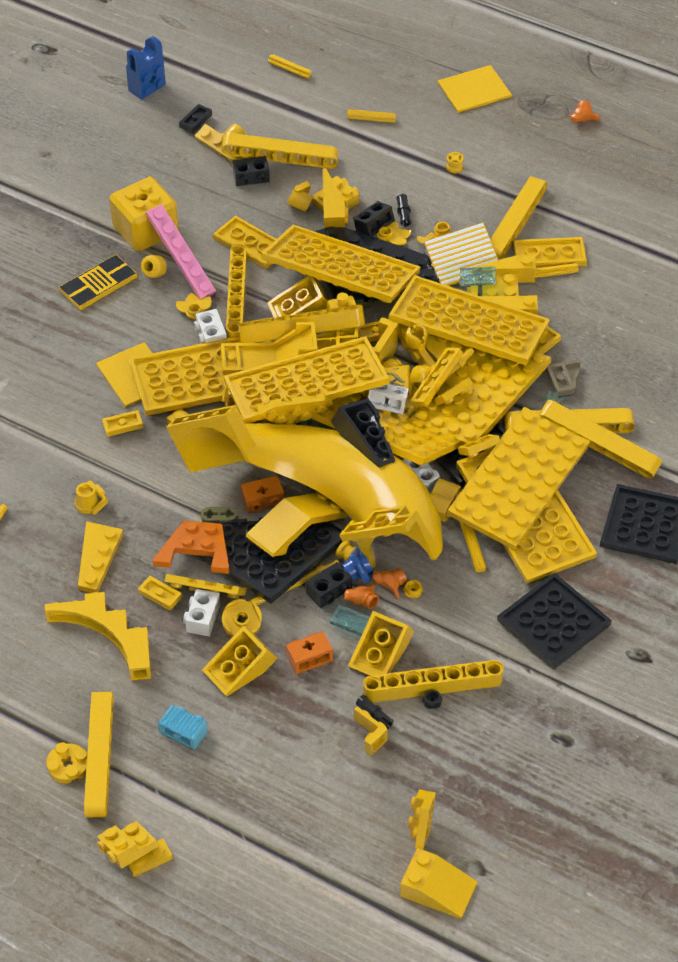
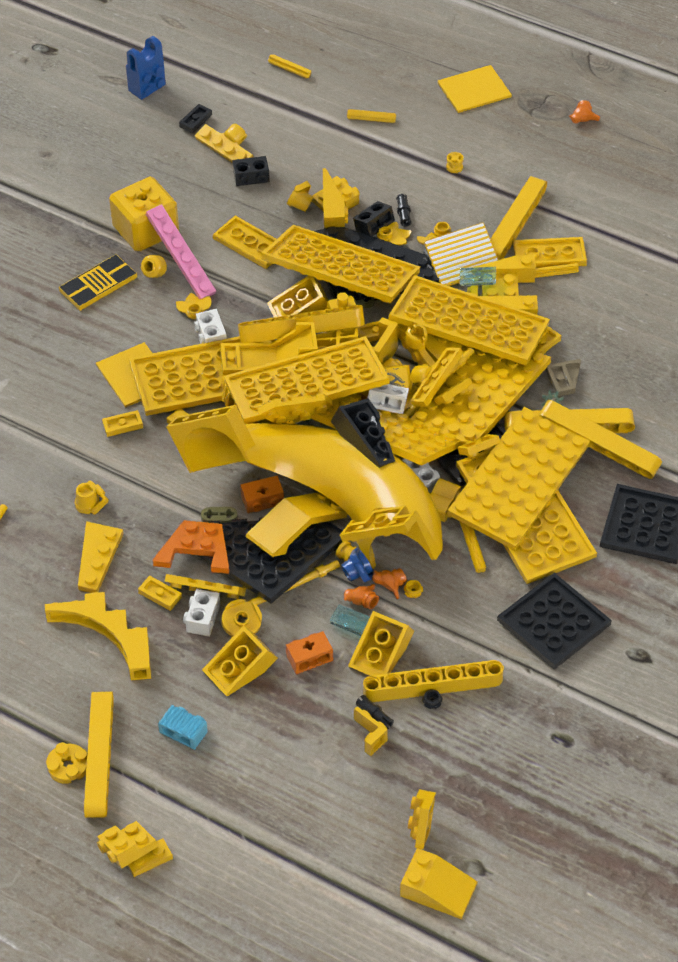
(236, 289): yellow beam -> none
(280, 150): yellow beam -> none
(328, 585): black brick -> none

